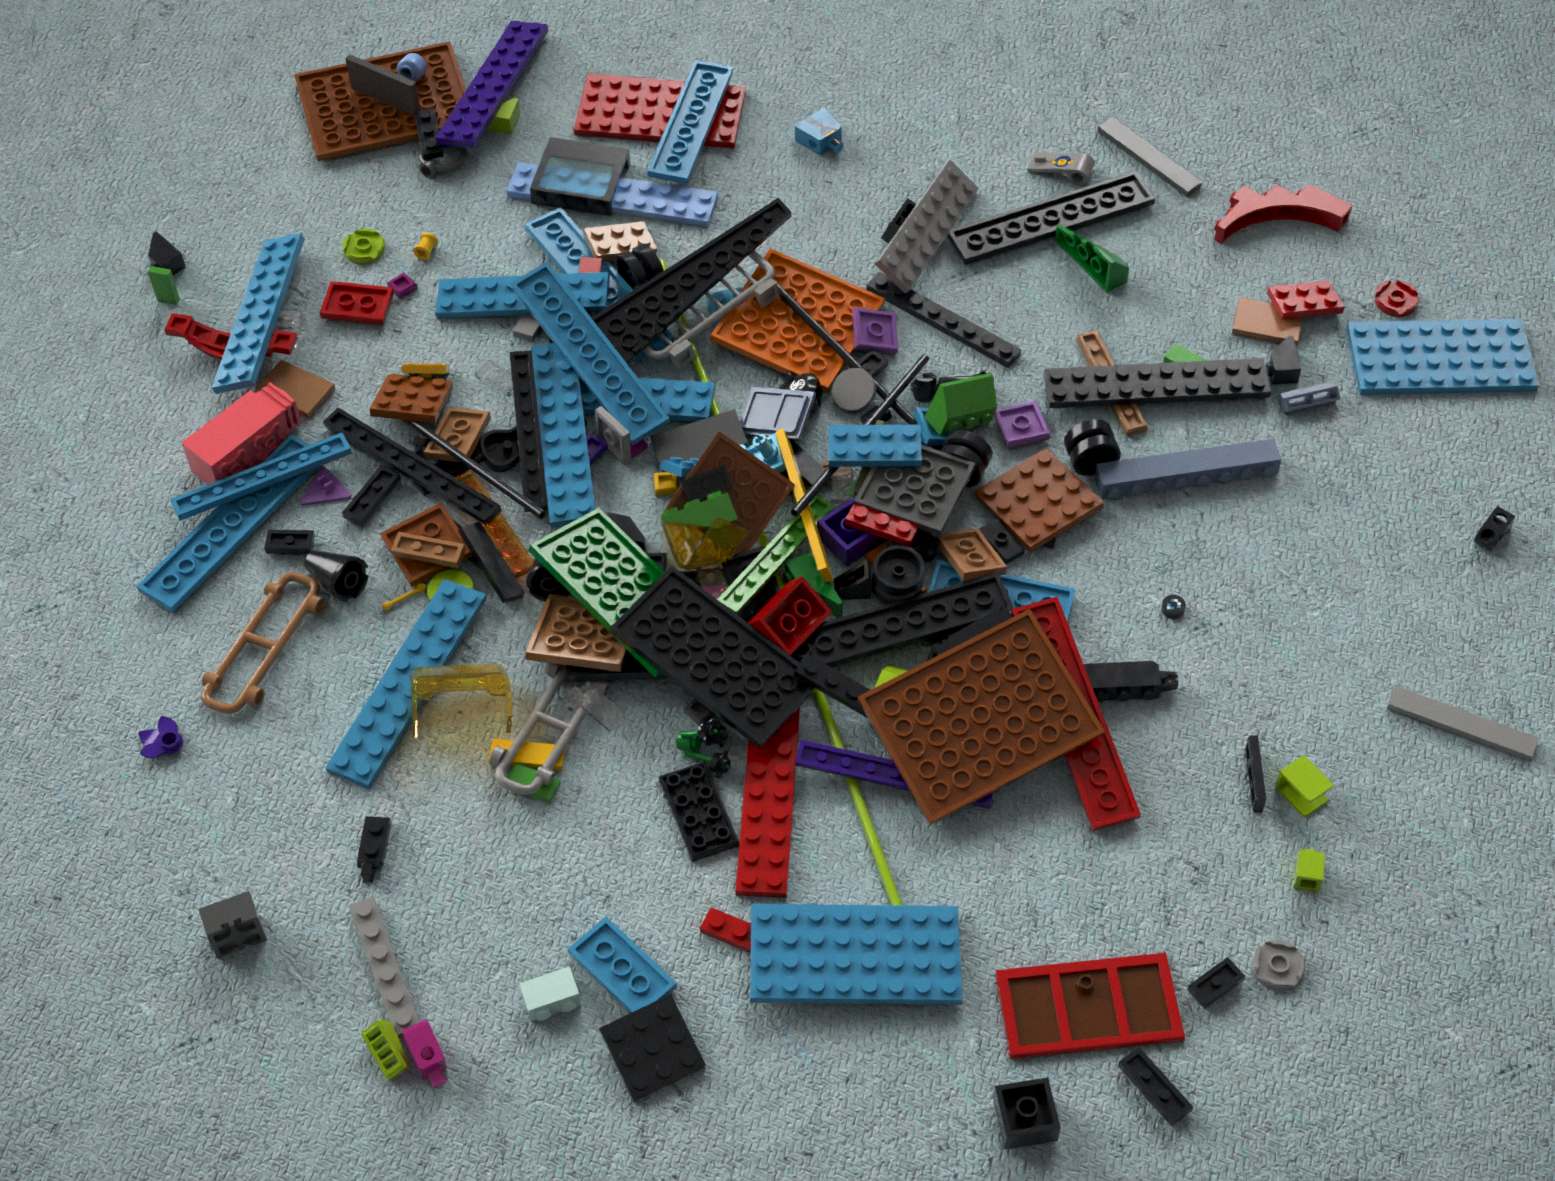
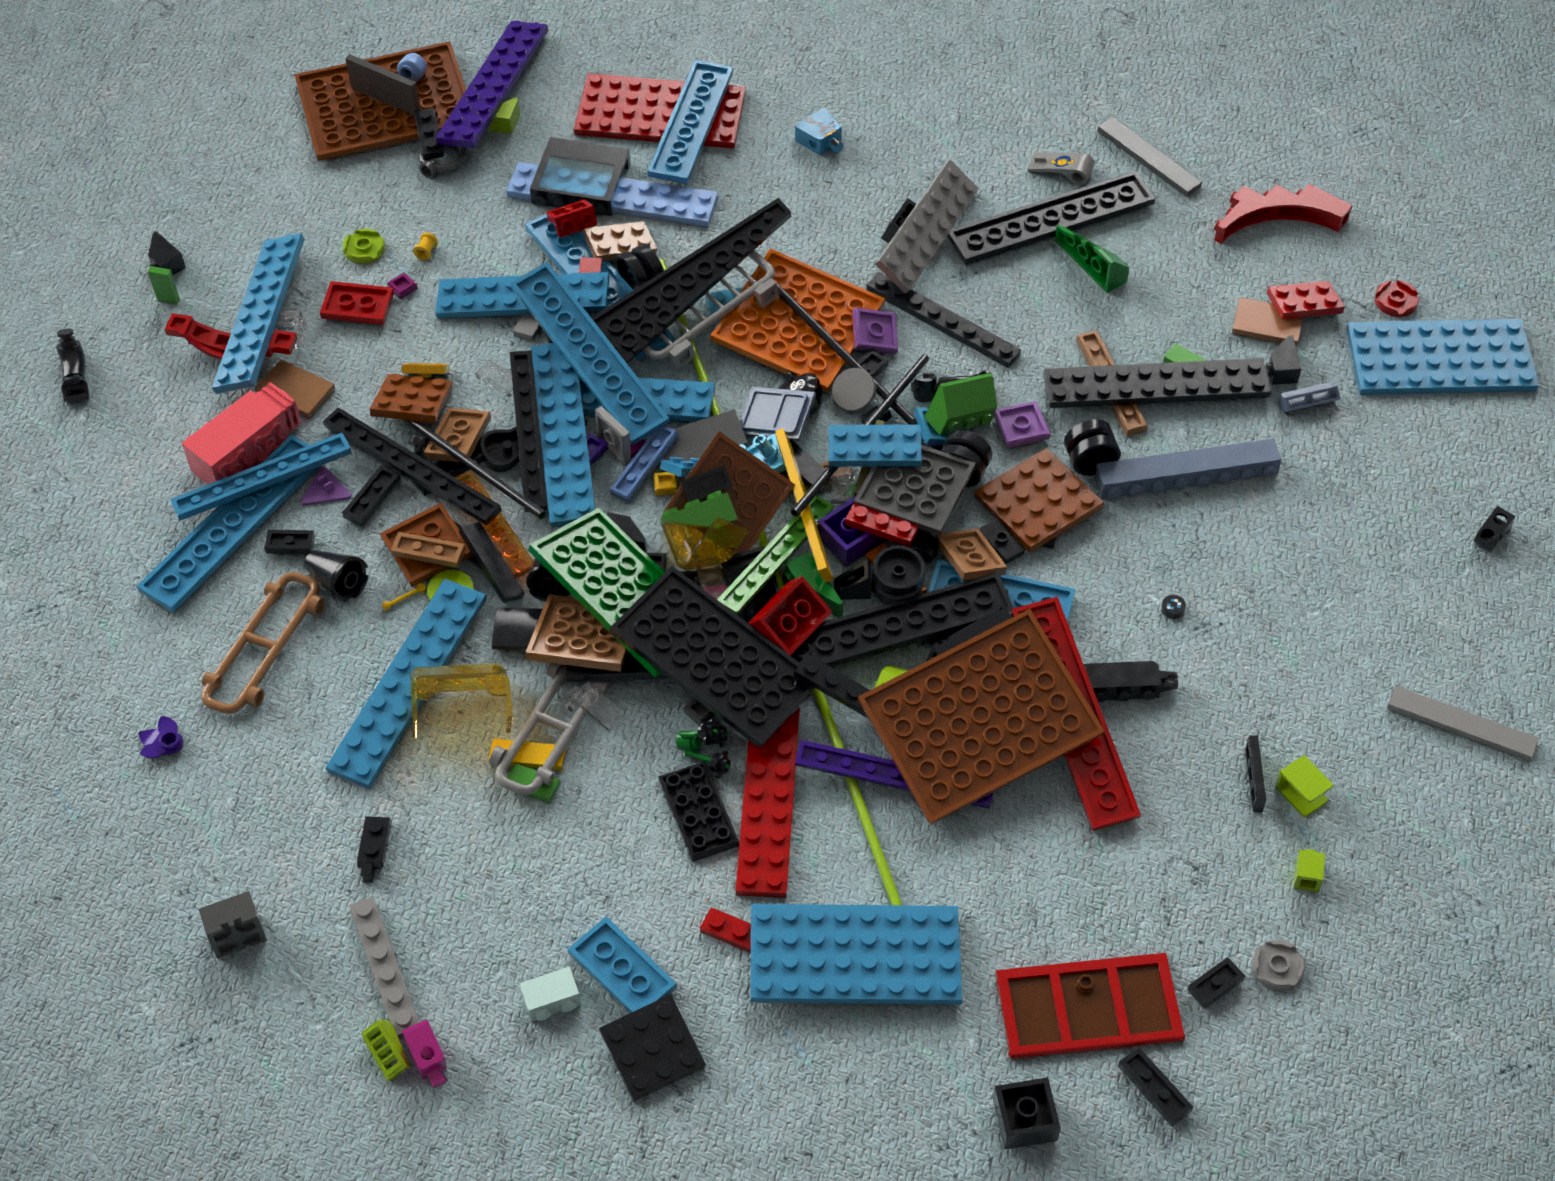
(73, 367): none -> black piece
(514, 627): none -> black slope
(572, 218): none -> red bracket
(644, 463): none -> medium blue tile

